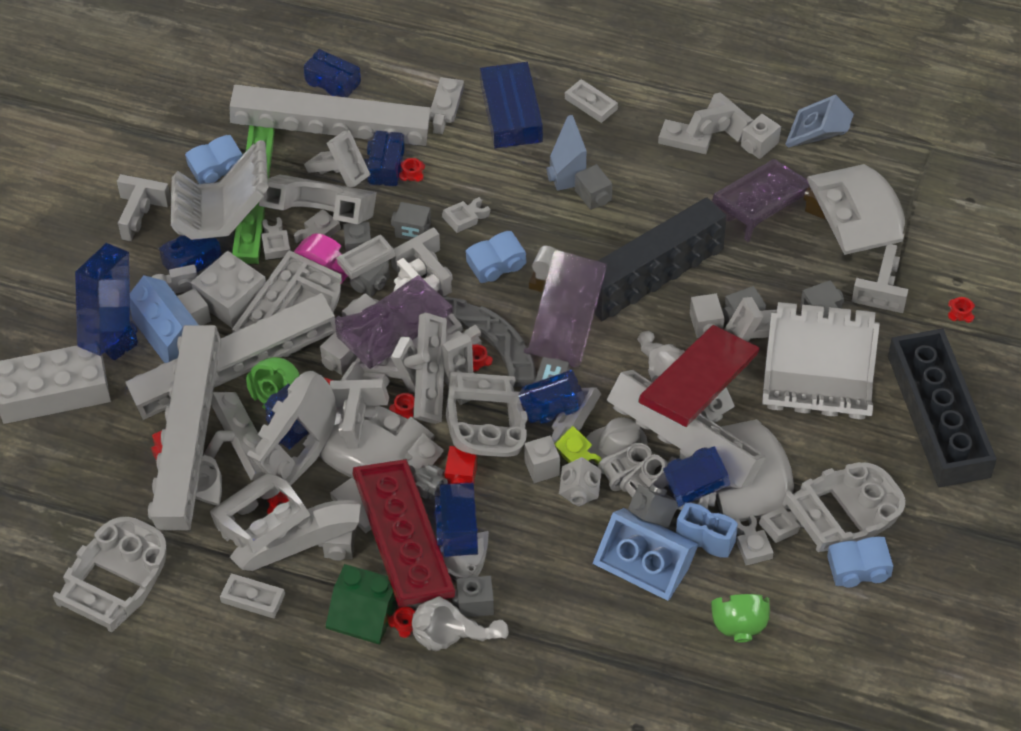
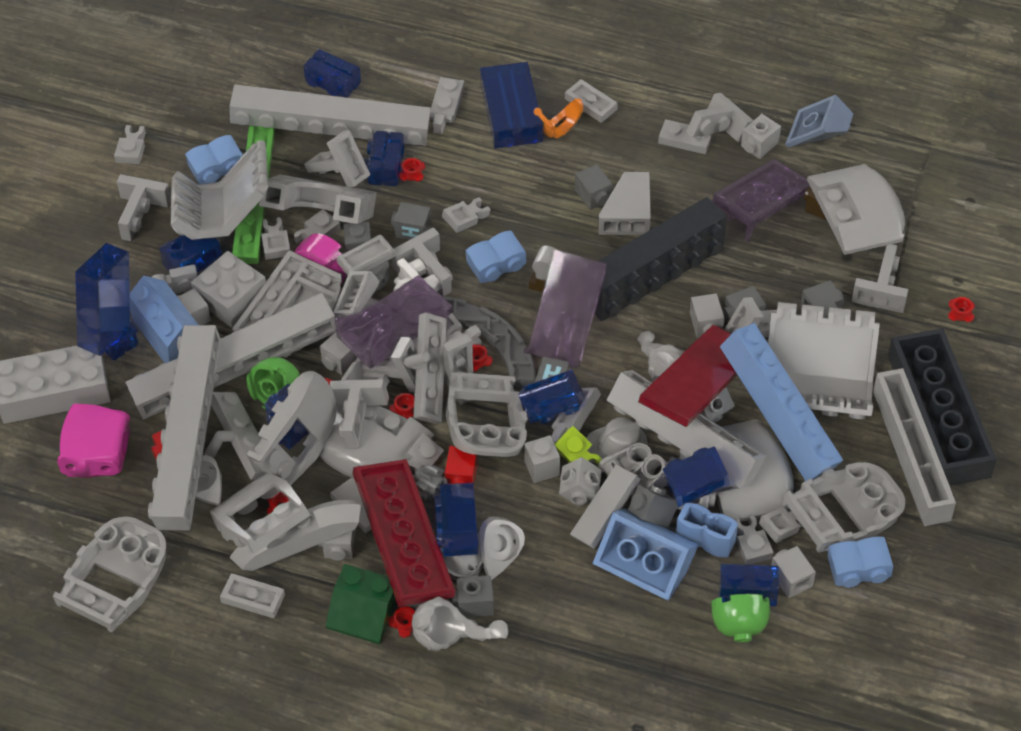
(93, 441): none -> dark pink piece
(131, 148): none -> light grey plate
(360, 283): none -> light grey slope
(497, 544): none -> light grey piece
(567, 156): sand blue slope -> none
(569, 115): none -> orange helmet
(607, 500): none -> light grey tile
(627, 207): none -> light grey slope
(749, 579): none -> clear blue brick
(780, 402): none -> medium blue brick
(794, 571): none -> light grey brick
(914, 447): none -> light grey brick

